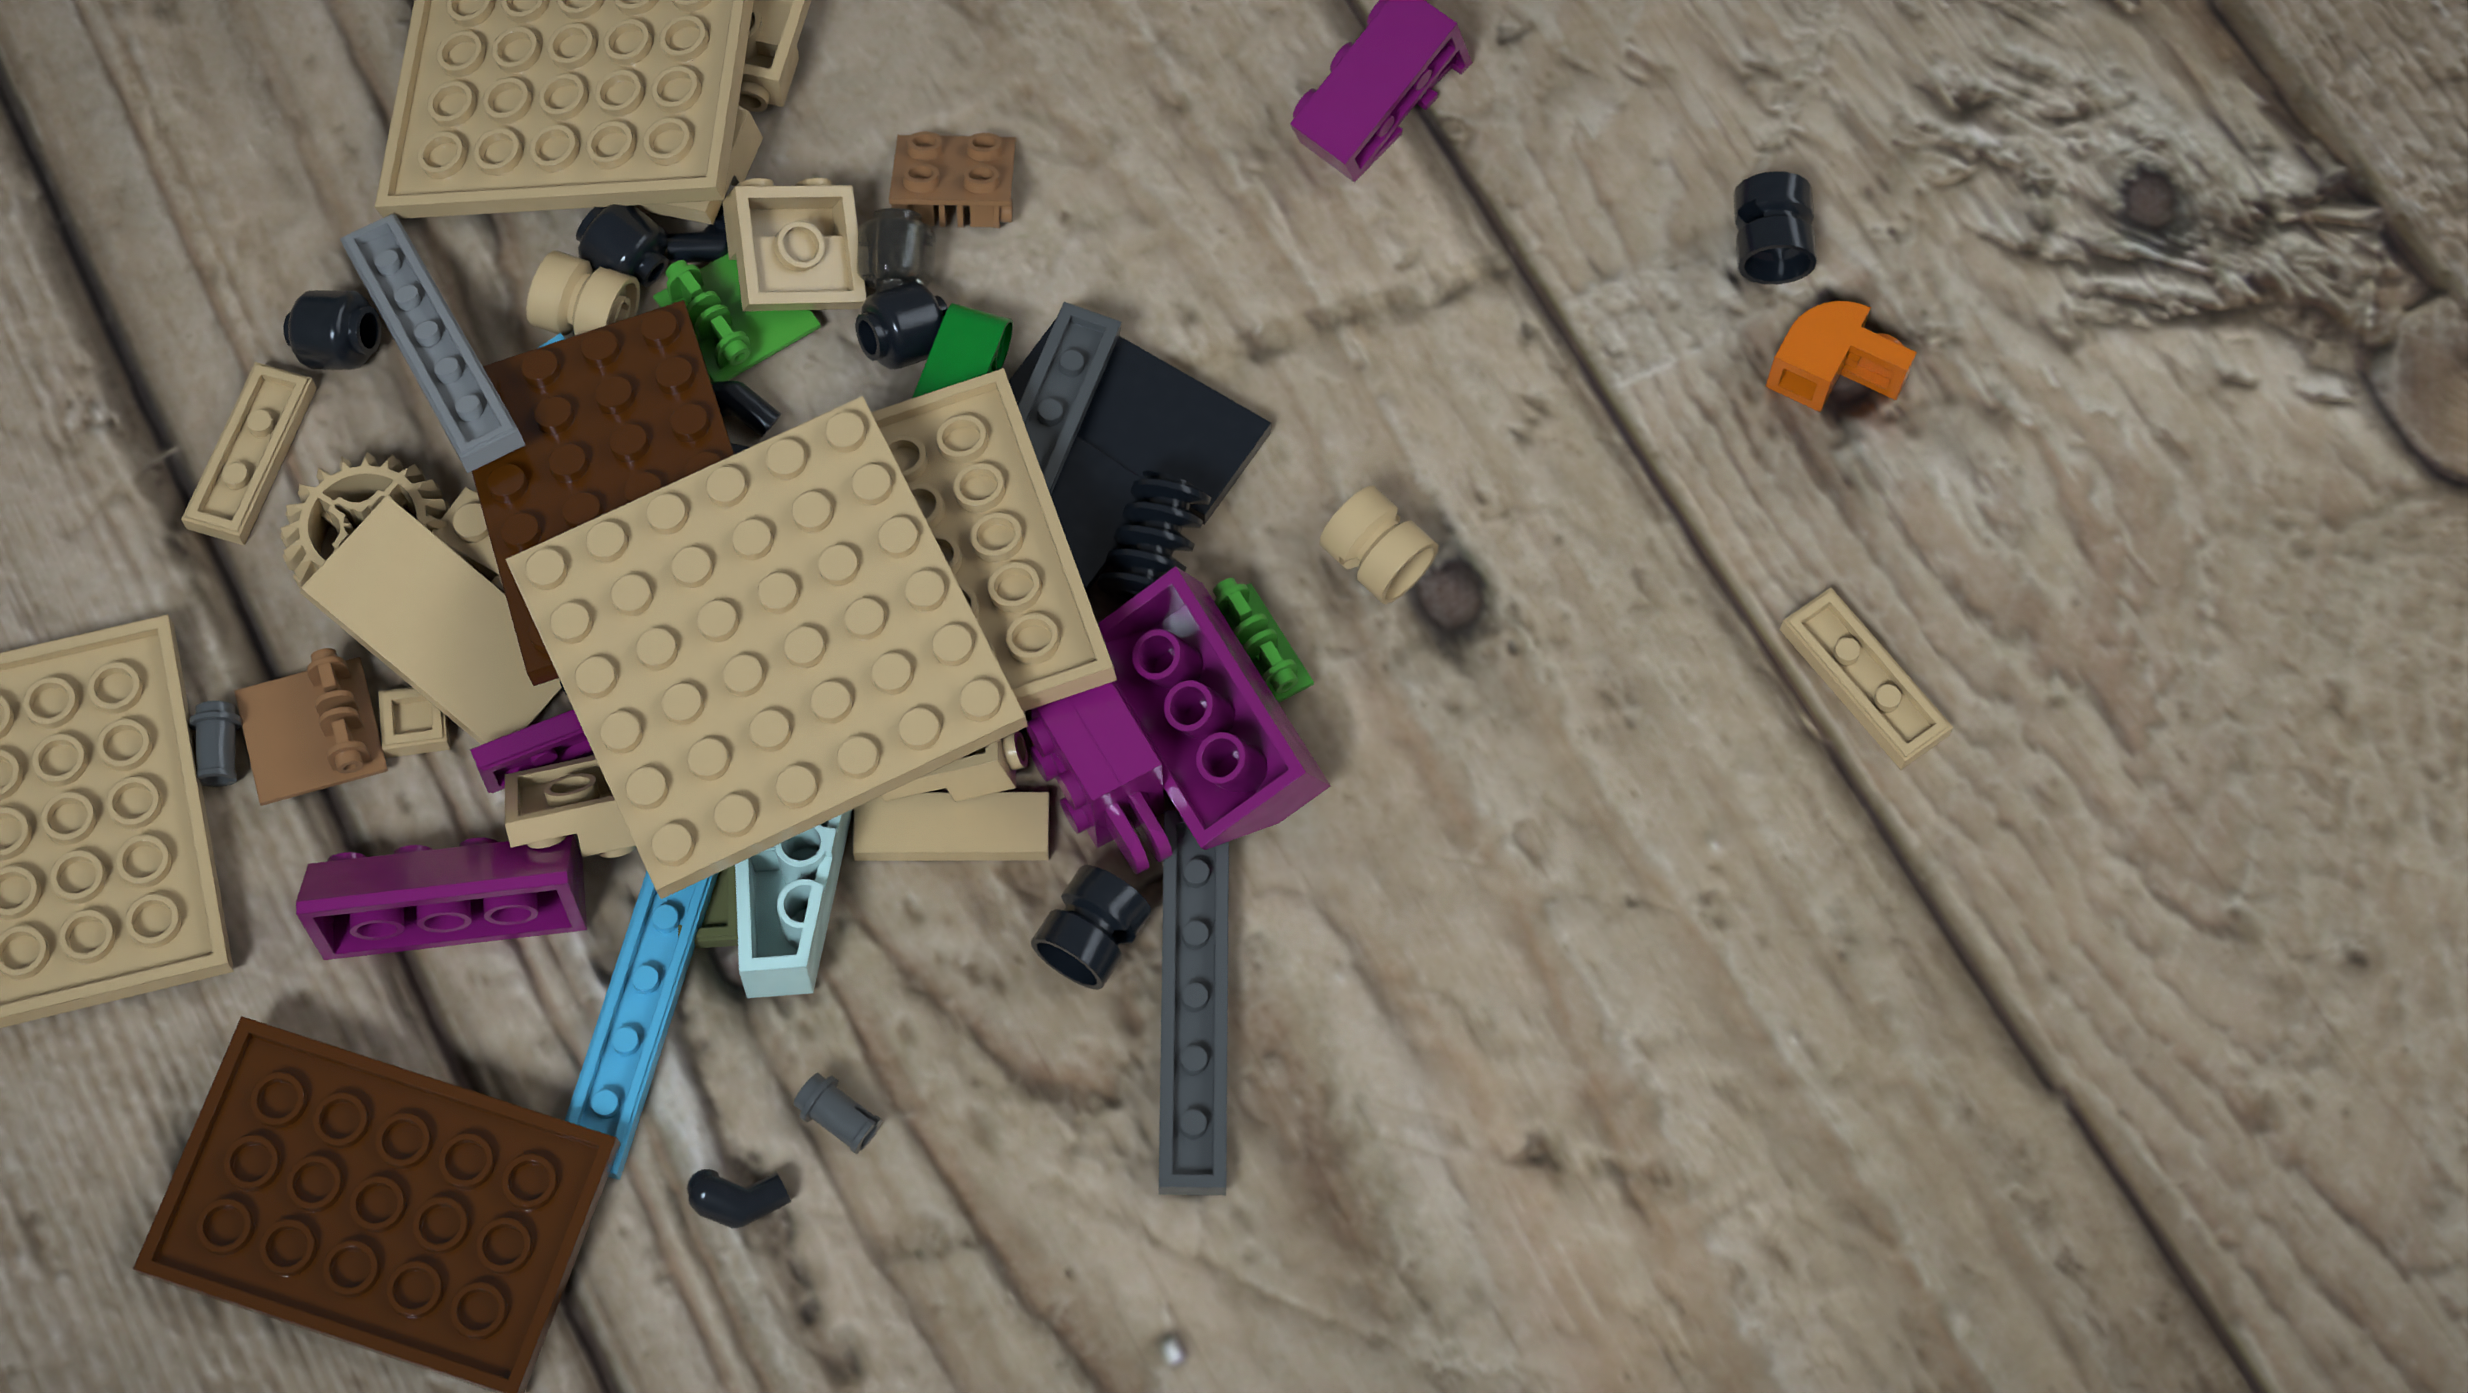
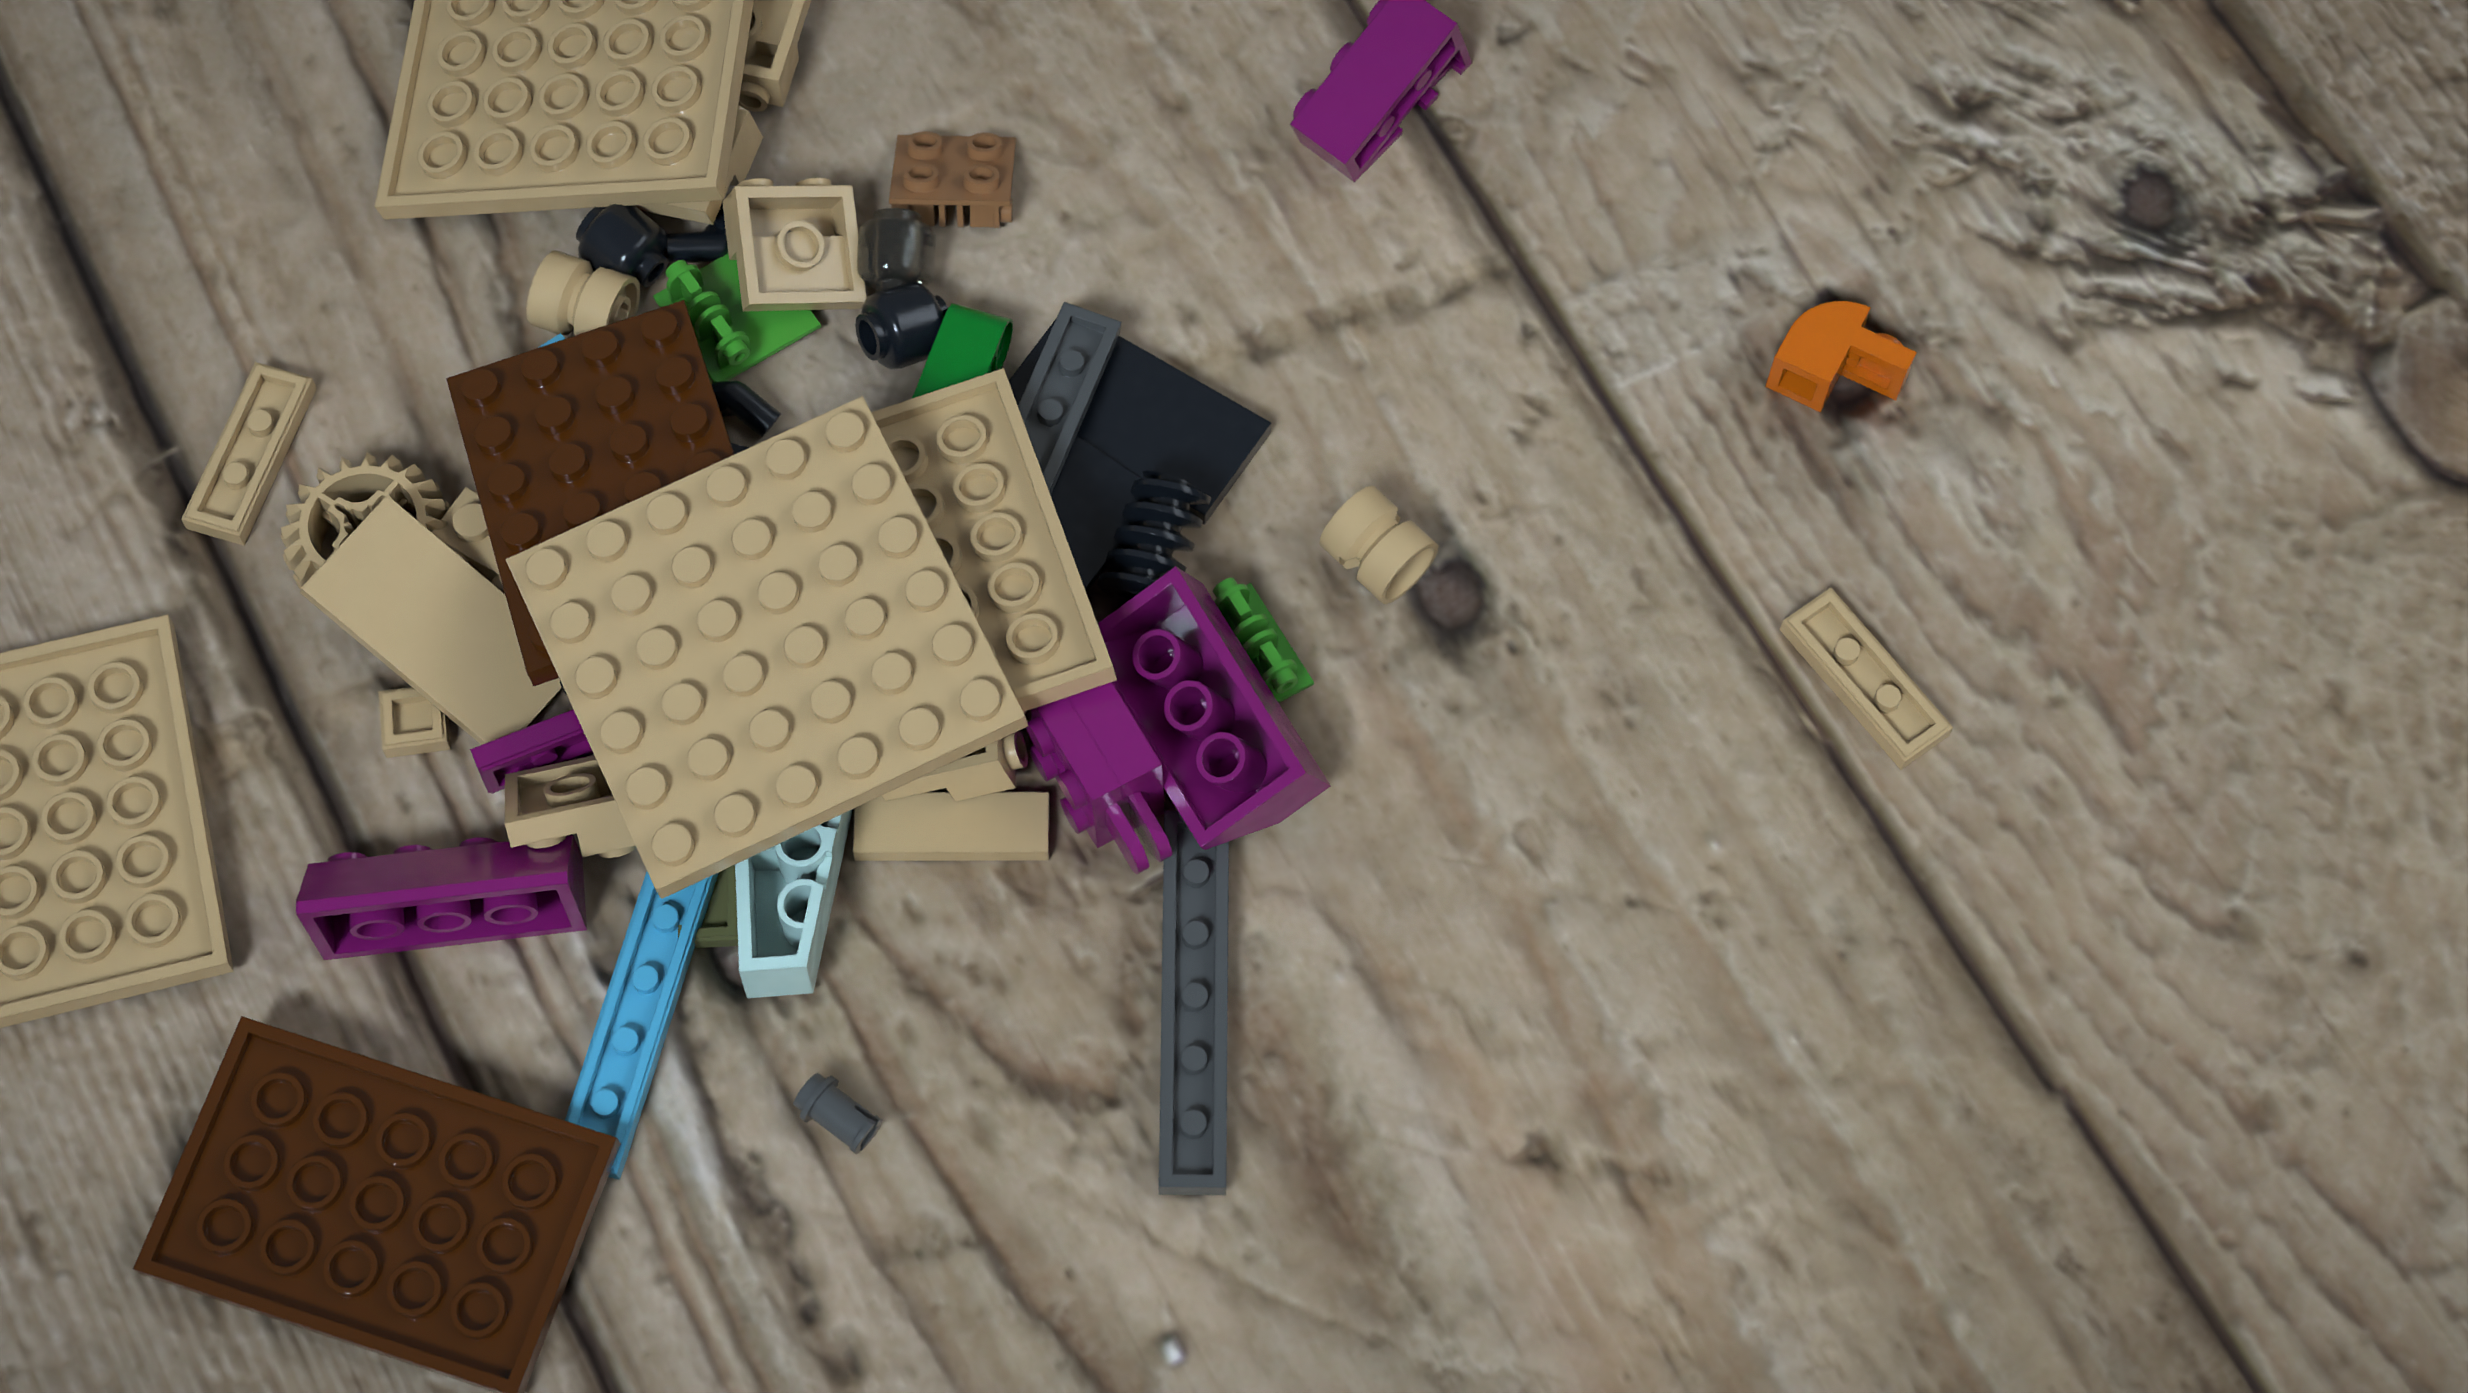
(215, 742): dark grey pin -> none
(311, 729): medium nougat hinge -> none
(332, 329): black head -> none
(432, 343): light grey tile -> none
(731, 1203): black arm -> none
(1086, 934): black wheel -> none
(1775, 228): black wheel -> none

